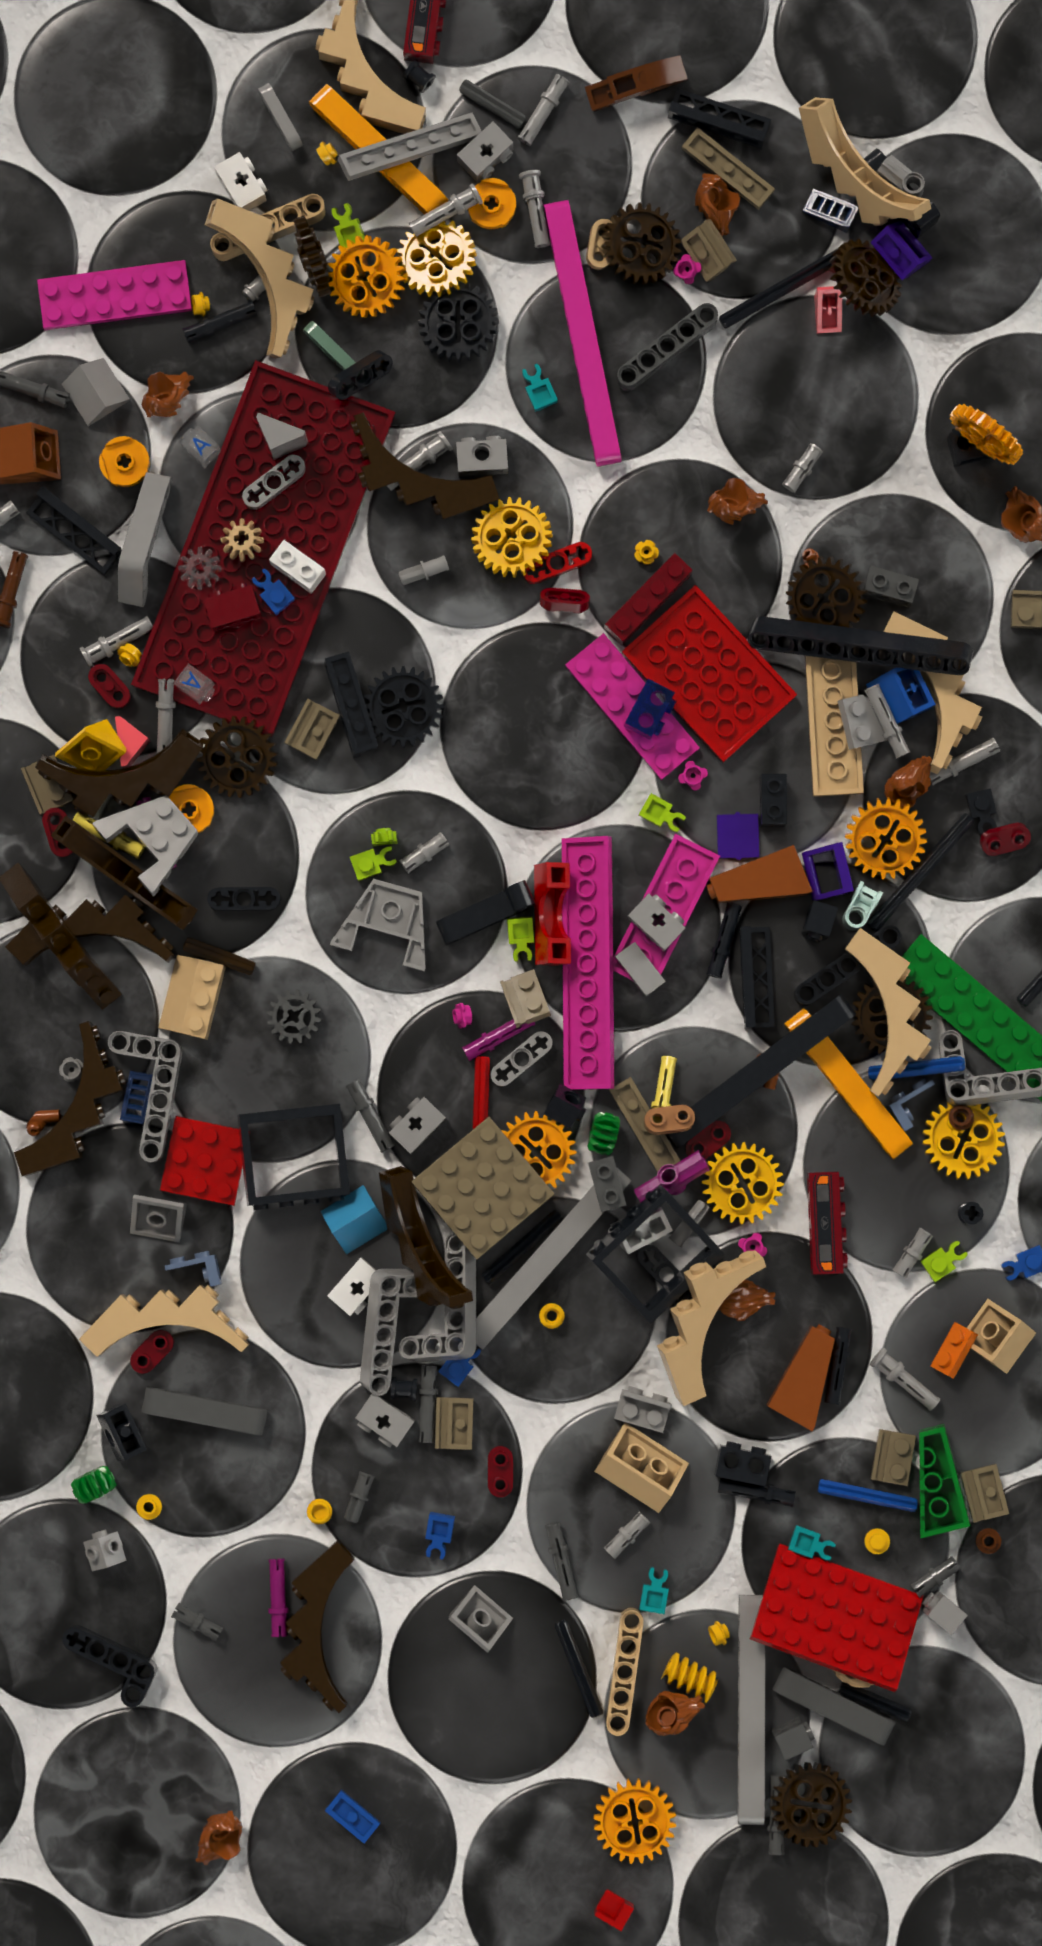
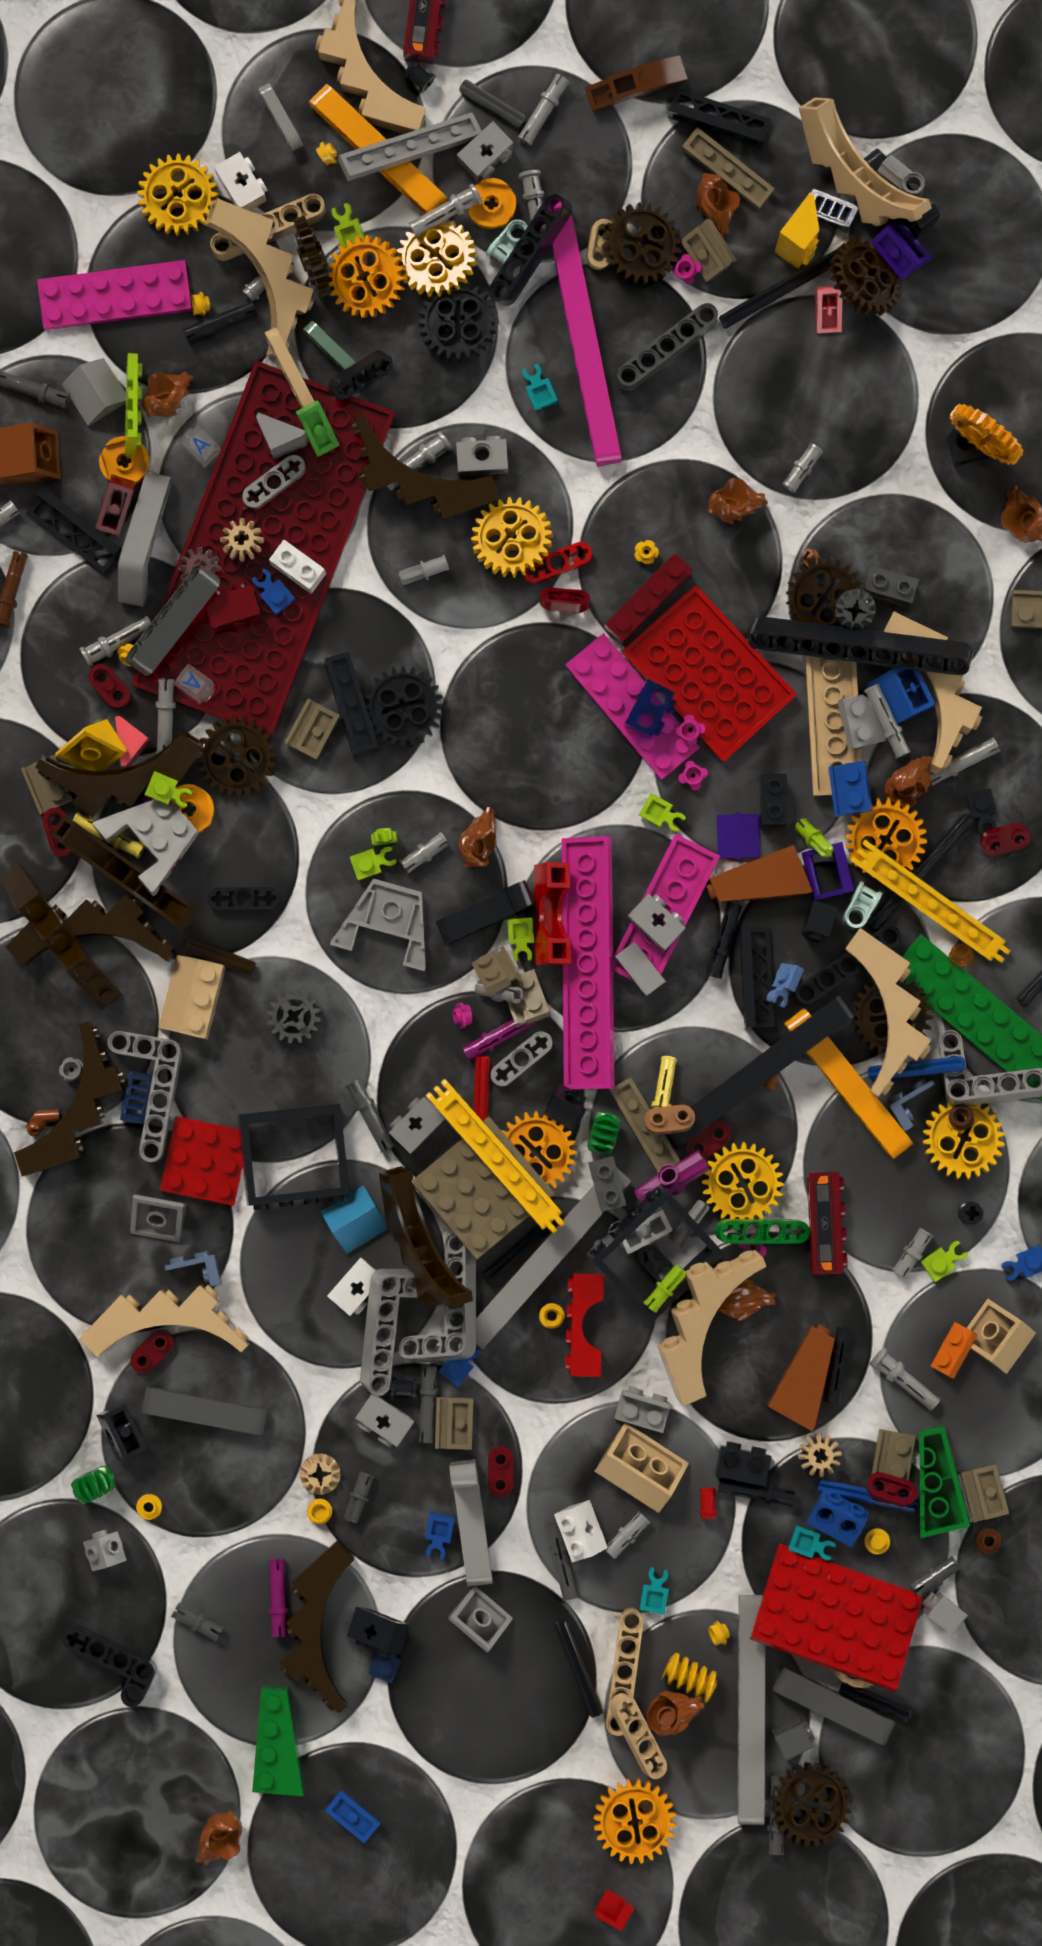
(115, 505): none -> dark red brick
(133, 414): none -> lime wing
(162, 180): none -> yellow gear
(163, 789): none -> lime plate
(172, 620): none -> dark grey beam
(277, 1755): none -> green wedge
(288, 367): none -> tan beam
(317, 428): none -> bright green plate
(327, 1464): none -> tan gear
(378, 1630): none -> black brick
(385, 1667): none -> dark blue plate
(471, 1522): none -> light grey beam
(479, 840): none -> dark orange hair
(495, 971): none -> dark tan plate
(496, 1157): none -> yellow hinge
(504, 244): none -> light aqua piece
(505, 994): none -> light grey pin
(541, 244): none -> black beam
(580, 1531): none -> white brick
(583, 1357): none -> red arch
(638, 1736): none -> tan beam
(665, 1288): none -> lime axle
(691, 737): none -> dark pink plate
(708, 1503): none -> red pin
(762, 1231): none -> green beam
(785, 982): none -> medium blue plate
(799, 235): none -> yellow slope
(811, 1459): none -> tan gear
(814, 838): none -> lime axle
(835, 1521): none -> blue brick
(848, 600): none -> dark grey gear
(850, 788): none -> blue plate
(891, 1487): none -> dark red plate
(931, 902): none -> yellow hinge
(961, 955): none -> clear orange plate

